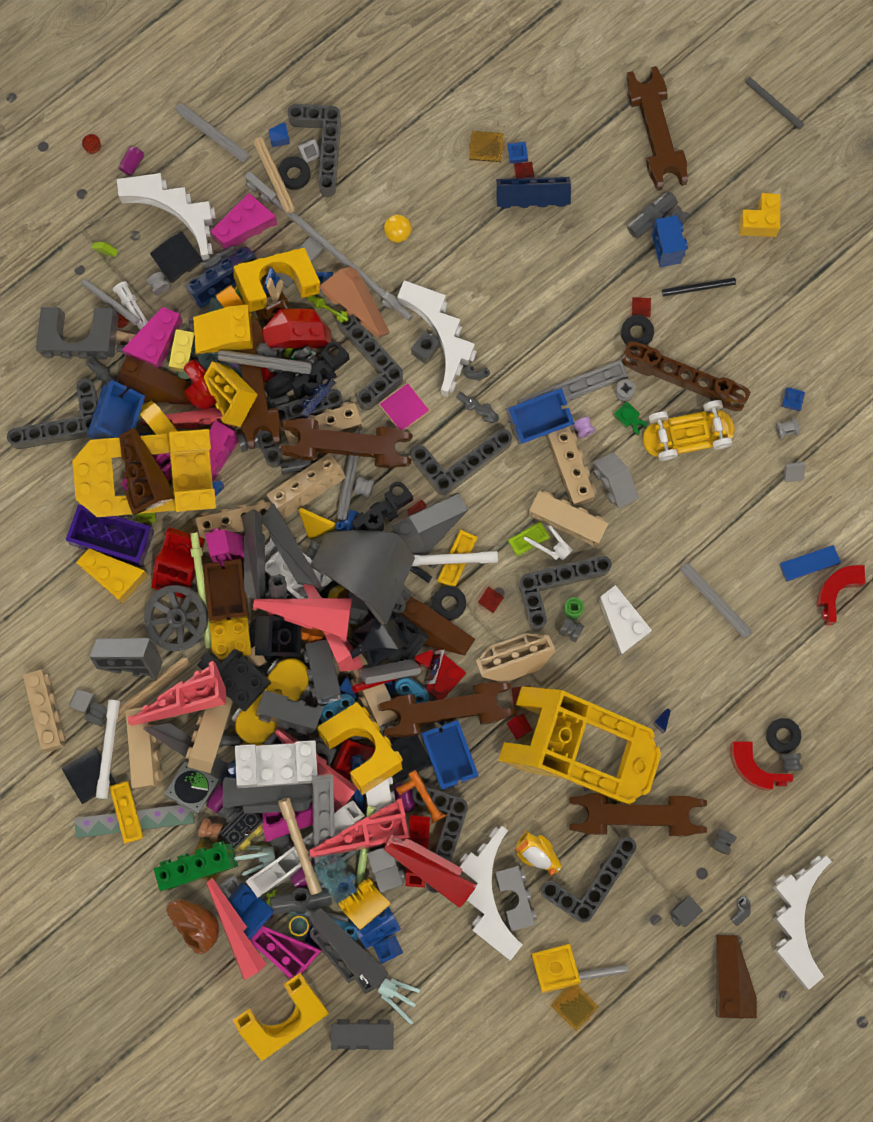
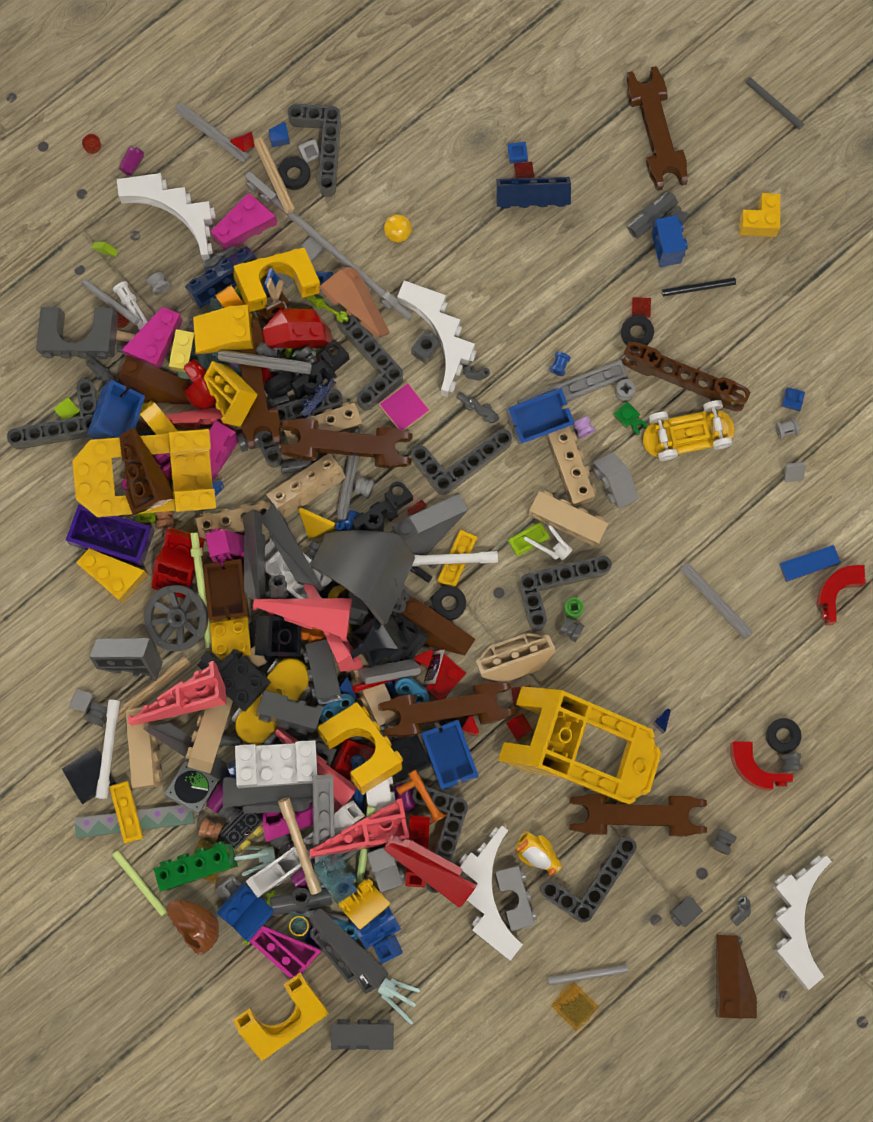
(43, 710): tan brick -> none
(67, 409): none -> lime tile
(139, 883): none -> yellowish green bar
(164, 520): none -> nougat wheel
(176, 257): black slope -> none
(244, 142): none -> red slope
(245, 954): coral wedge -> none
(470, 727): none -> red slope
(486, 146): clear yellow piece -> none
(490, 600): clear red tile -> none
(556, 968): yellow tile -> none
(559, 363): none -> blue bush
(623, 620): white wedge -> none

